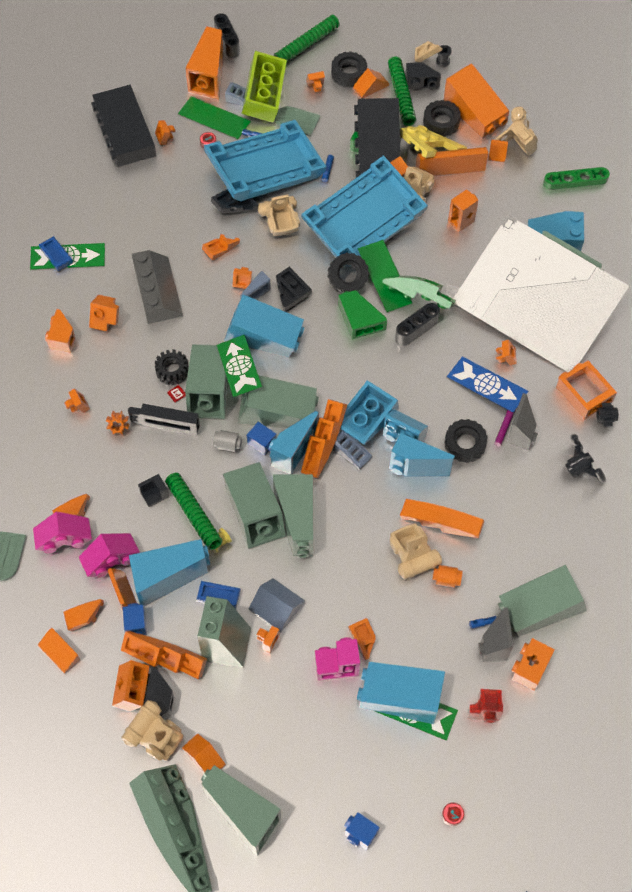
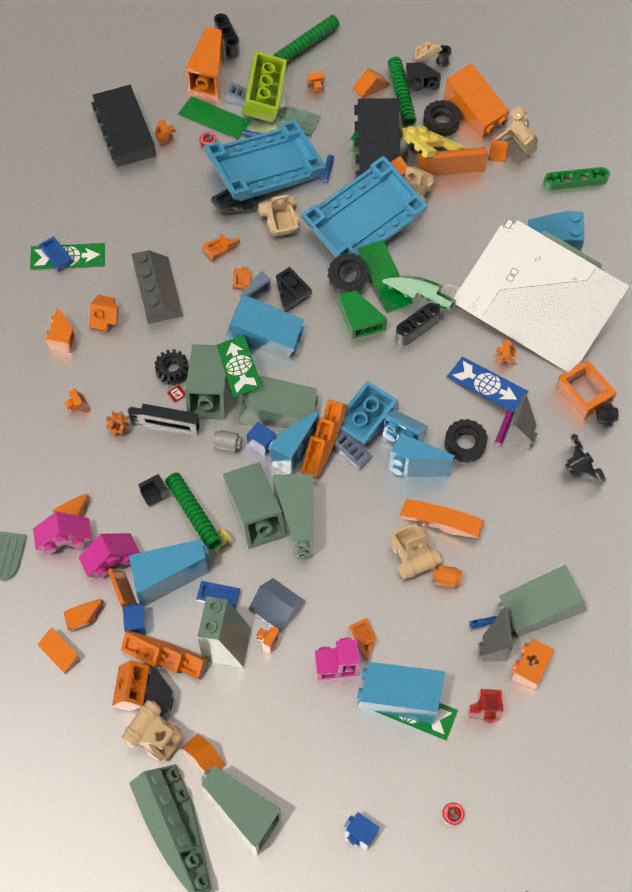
(347, 59): black tyre -> none
(463, 210): orange brick -> none

